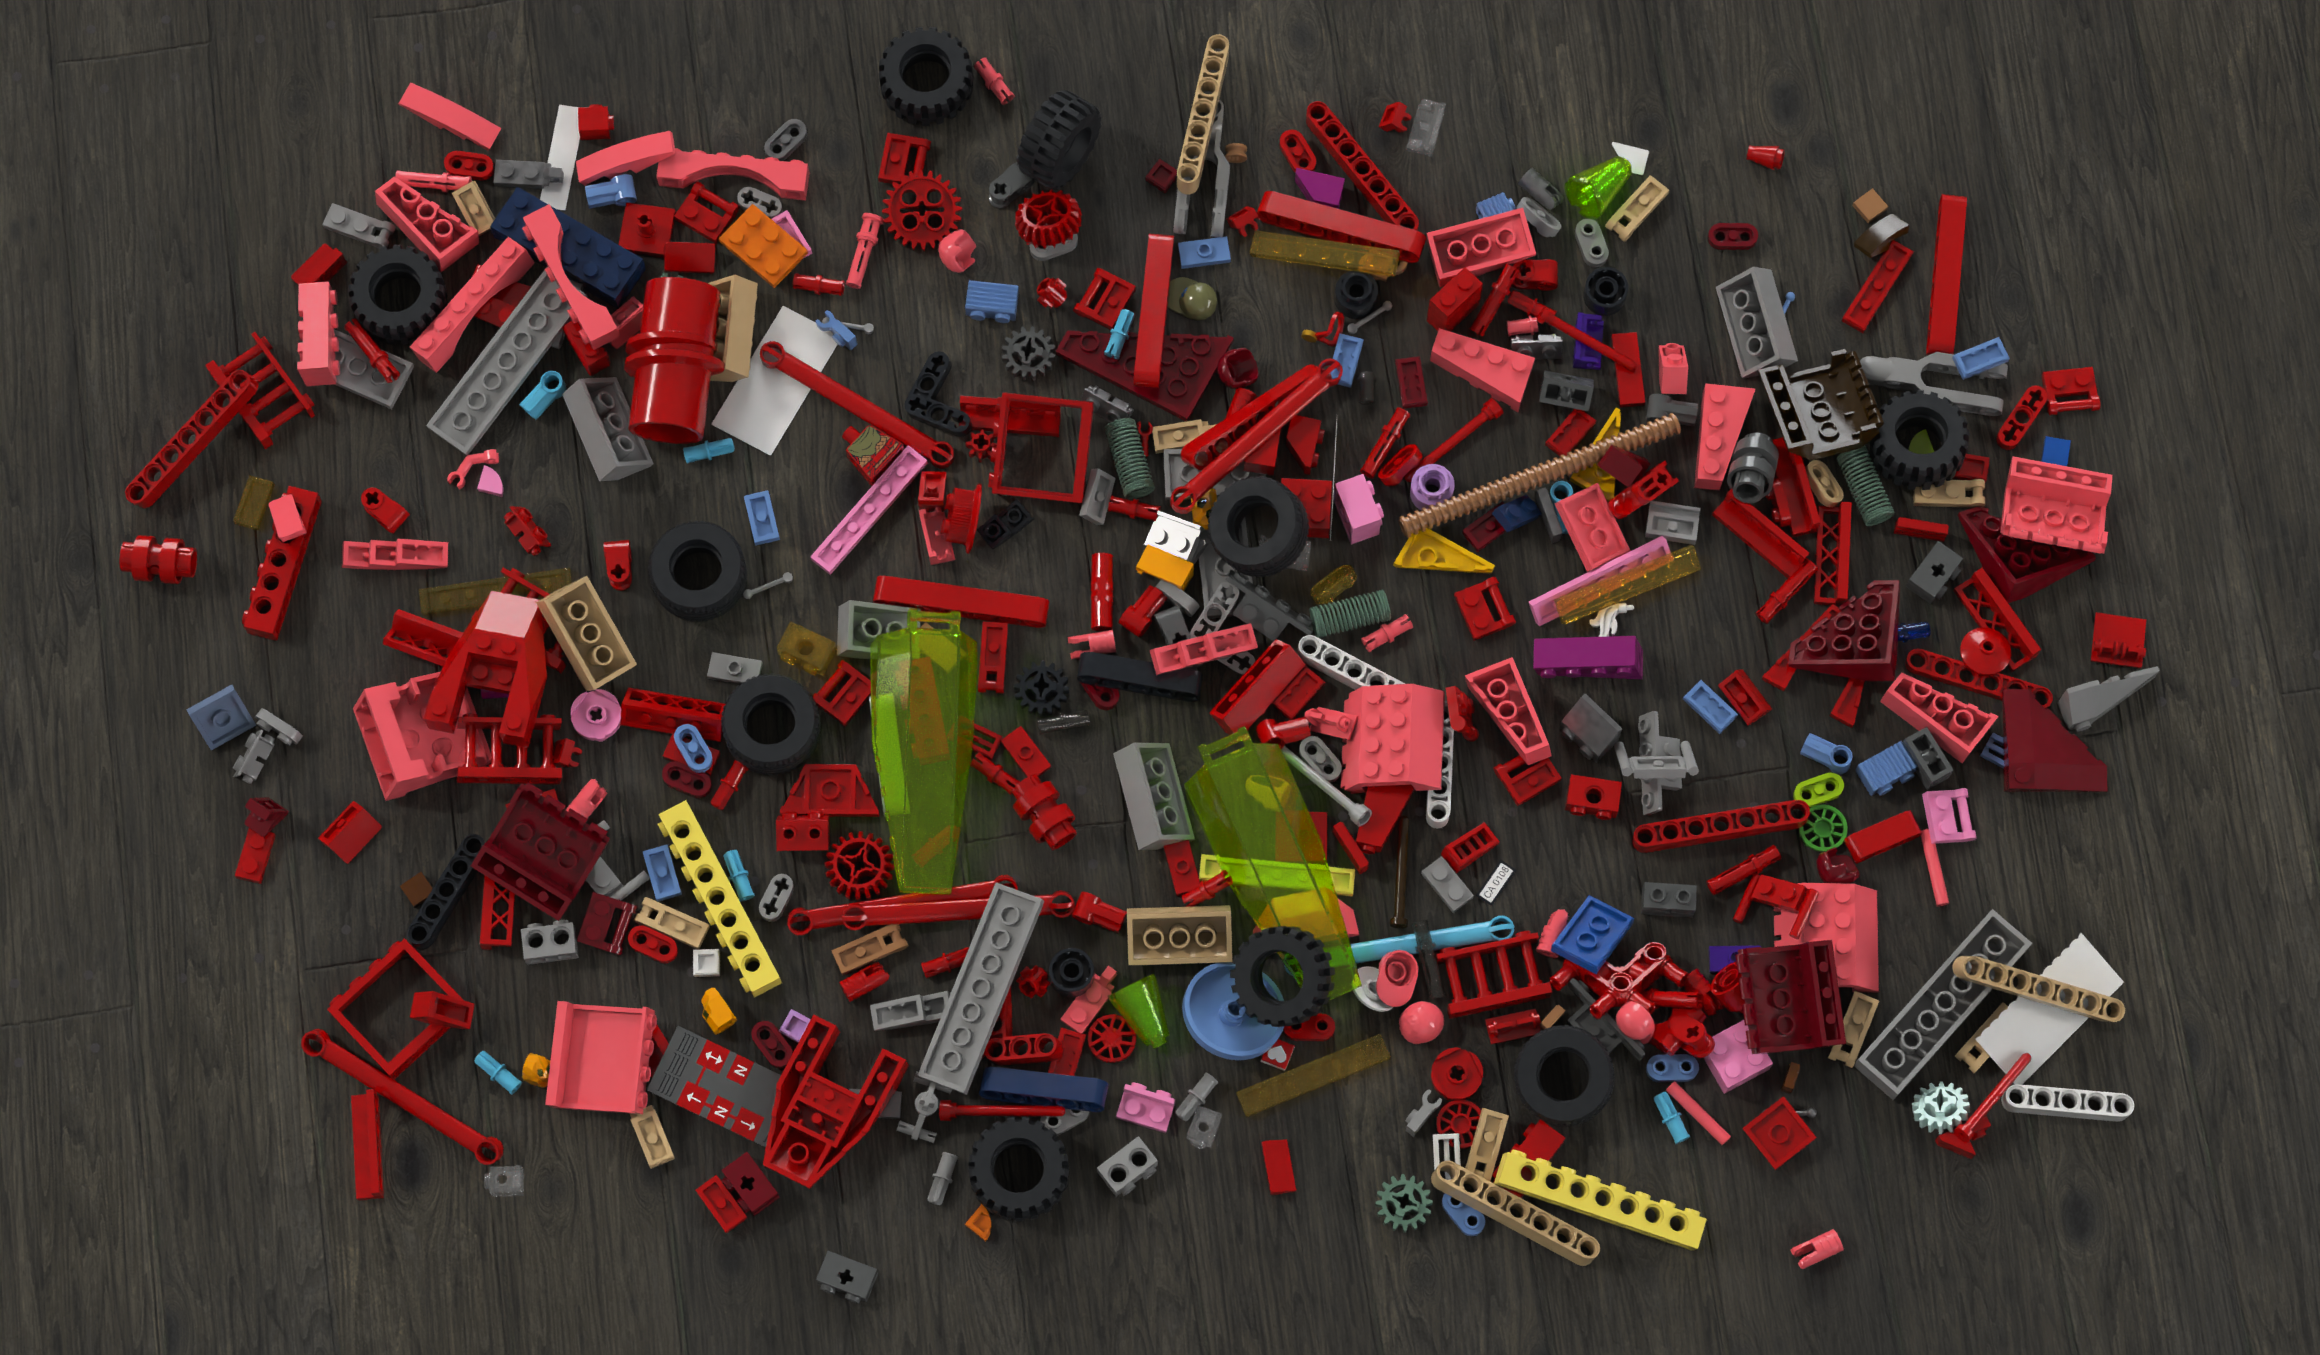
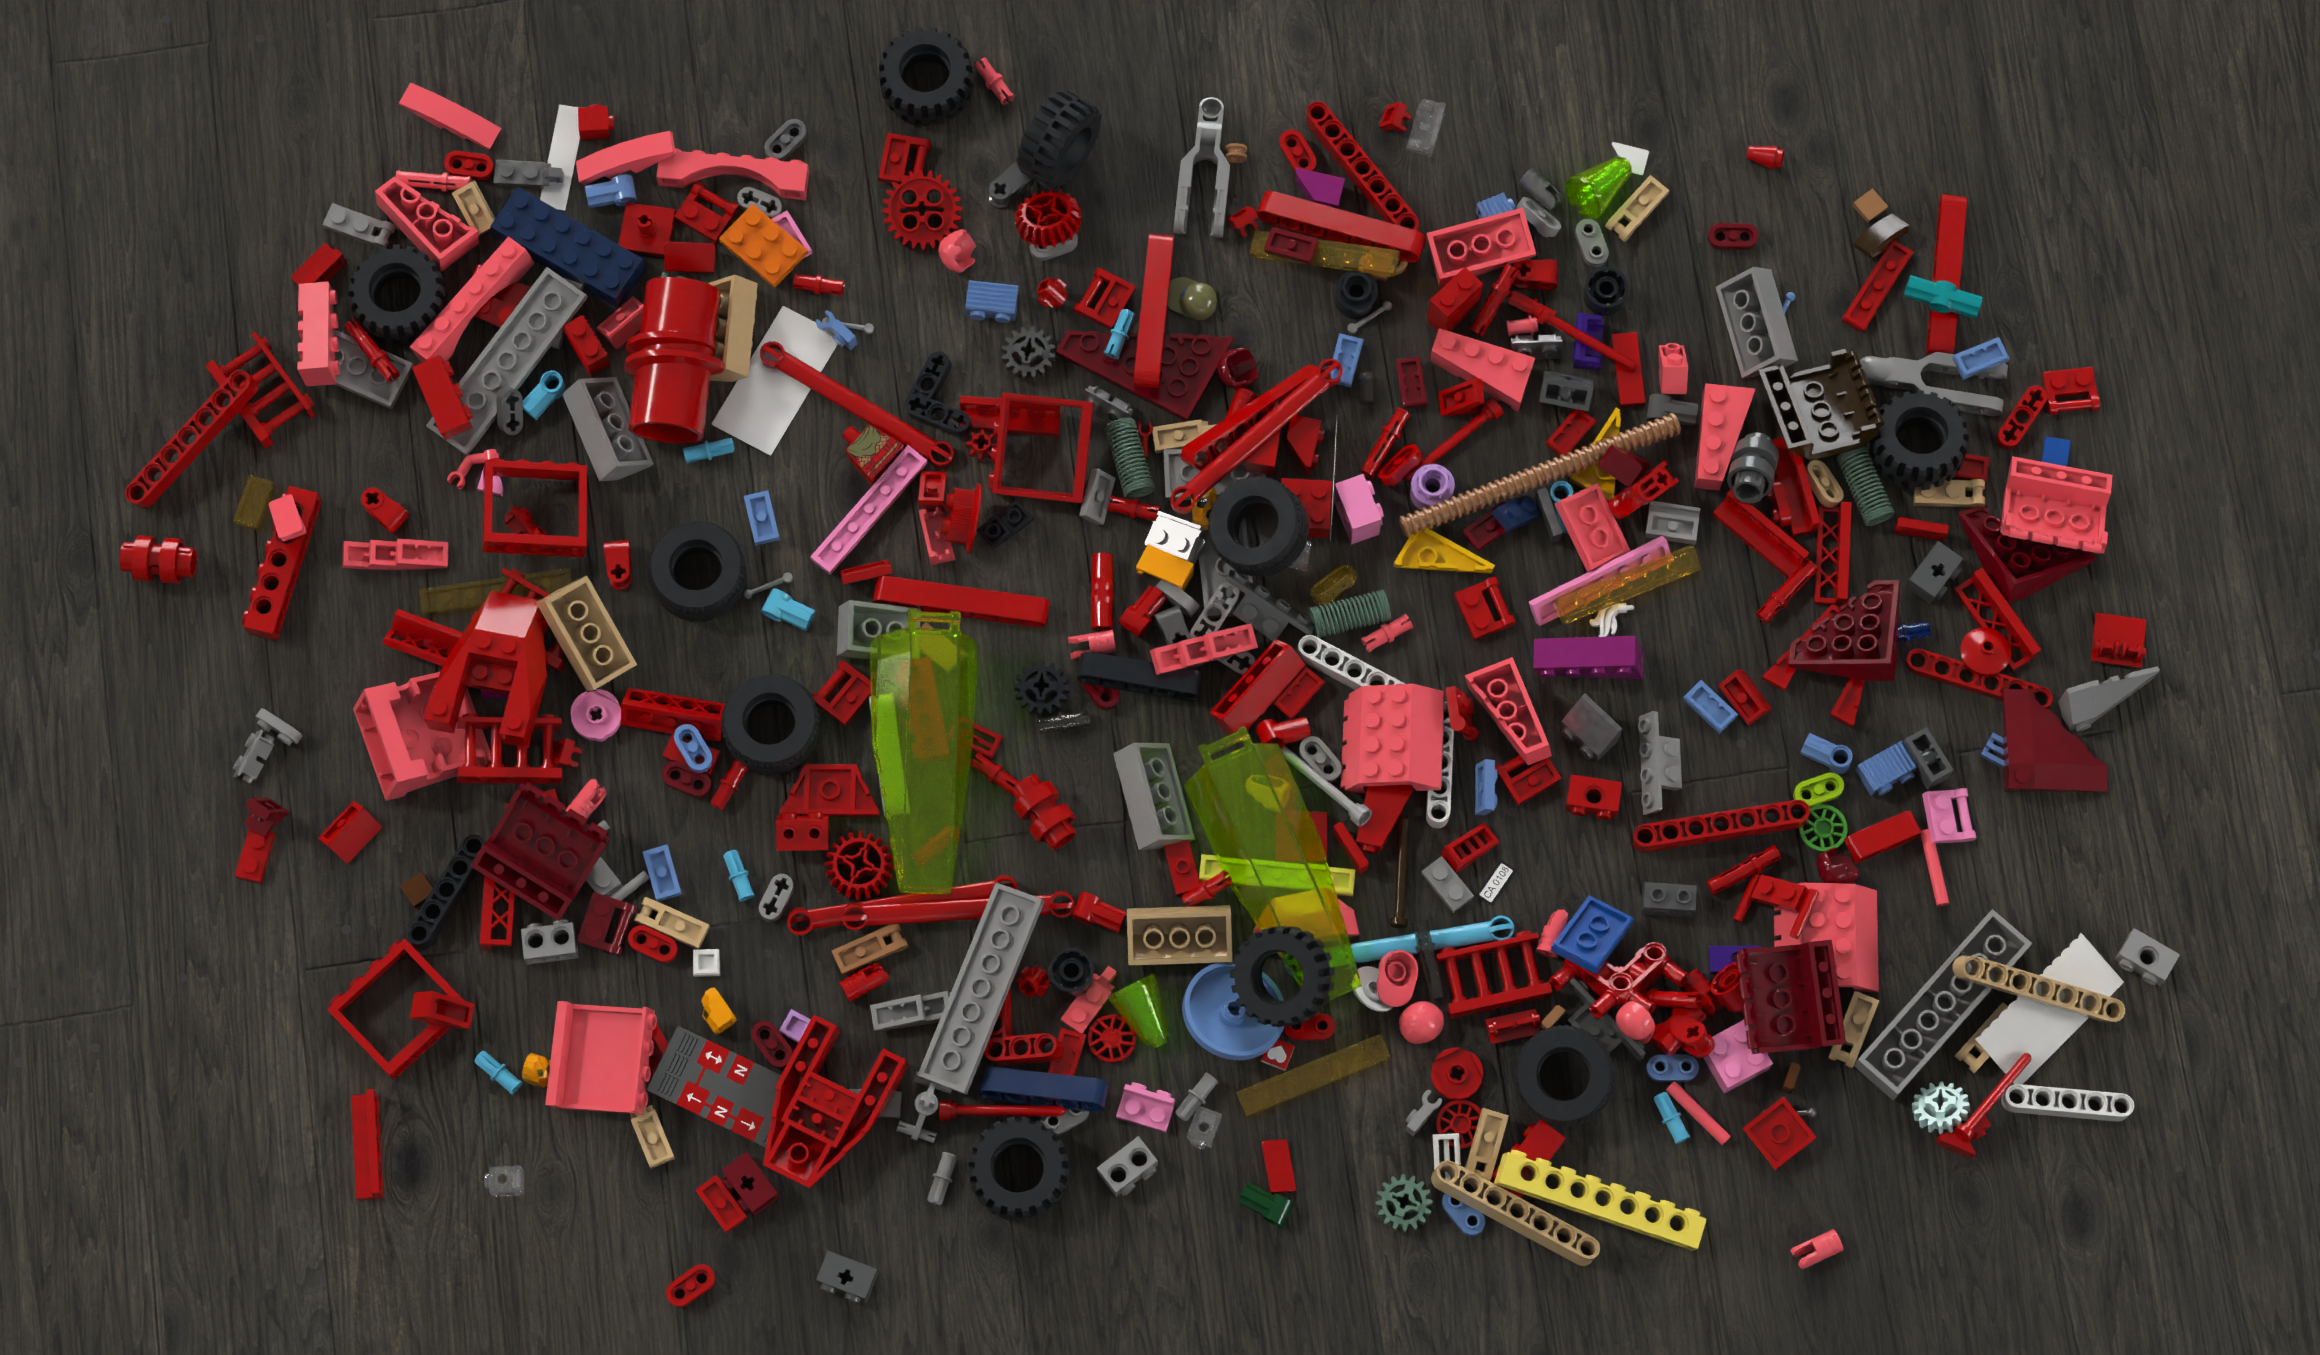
(221, 717): sand blue tile -> none
(402, 1096): red piece -> none
(443, 396): none -> red brick
(510, 410): none -> dark grey beam
(528, 543): none -> red window
(594, 319): coral arch -> none
(683, 818): light yellow brick -> none
(689, 1284): none -> red plate
(733, 668): light grey plate -> none
(781, 607): none -> medium azure piece
(798, 637): clear yellow brick -> none
(866, 238): coral pin -> none
(866, 571): none -> red tile
(944, 963): red axle -> none
(980, 1223): orange tile -> none
(993, 656): red plate -> none
(1025, 753): red plate -> none
(1162, 176): dark red tile -> none
(1202, 124): tan beam -> none
(1204, 252): medium blue plate -> none
(1272, 1207): none -> dark green piece
(1291, 246): none -> dark red plate
(1311, 336): red piece -> none
(1331, 722): coral hinge -> none
(1462, 398): none -> red slope
(1485, 787): none -> medium blue plate
(1657, 766): light grey plate -> none
(1921, 443): lime tile -> none
(1943, 296): none -> teal piece
(1951, 722): coral wedge -> none
(2161, 957): none -> light grey brick

